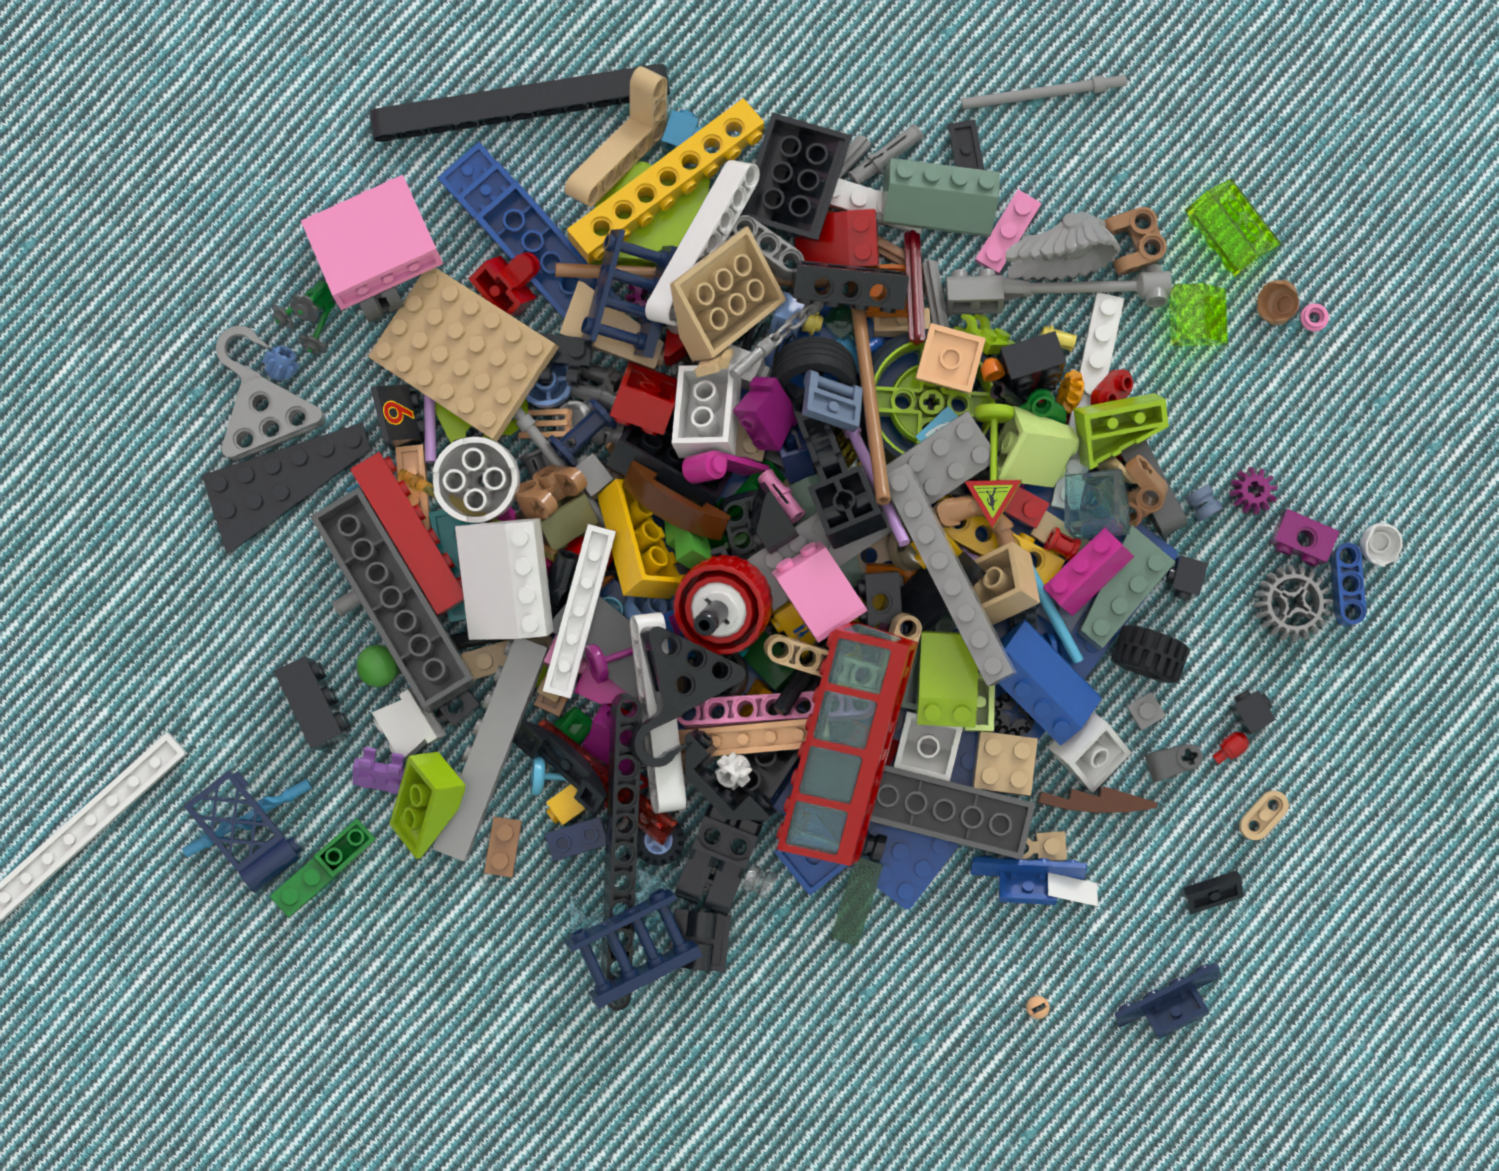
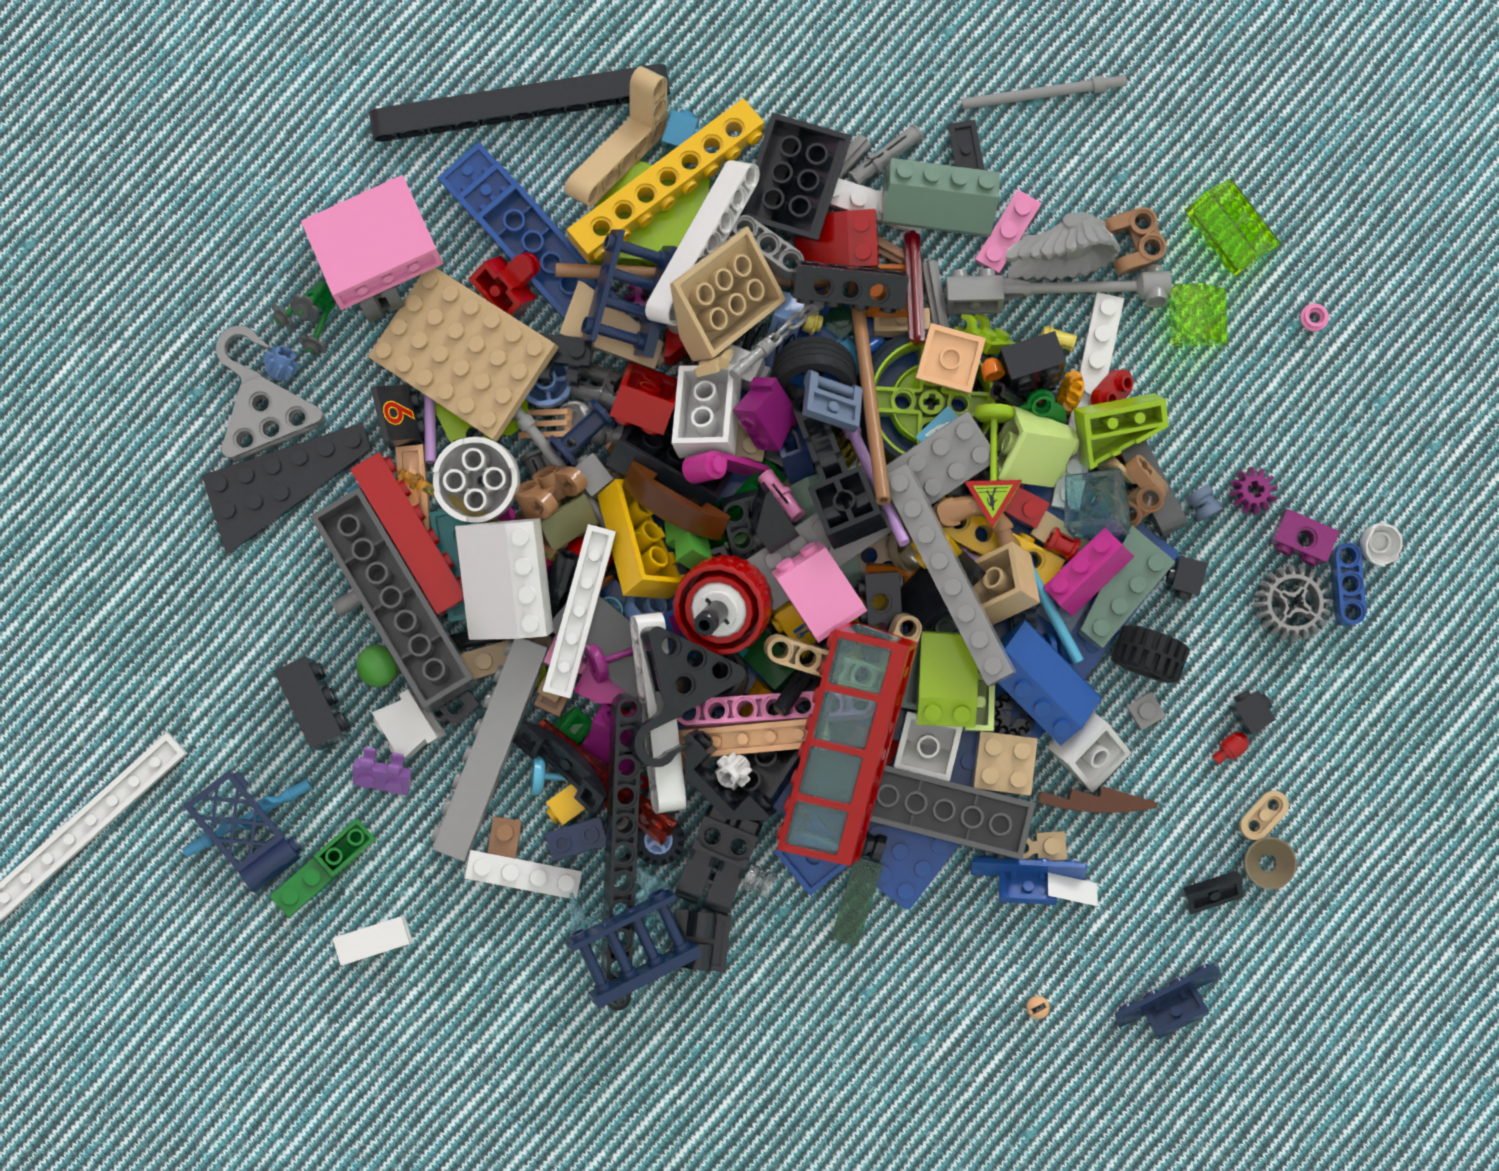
(372, 940): none -> white piece
(425, 801): lime slope -> none
(522, 874): none -> white plate
(1168, 761): dark grey piece -> none
(1278, 302): medium nougat hair -> none
(1284, 866): none -> dark tan piece

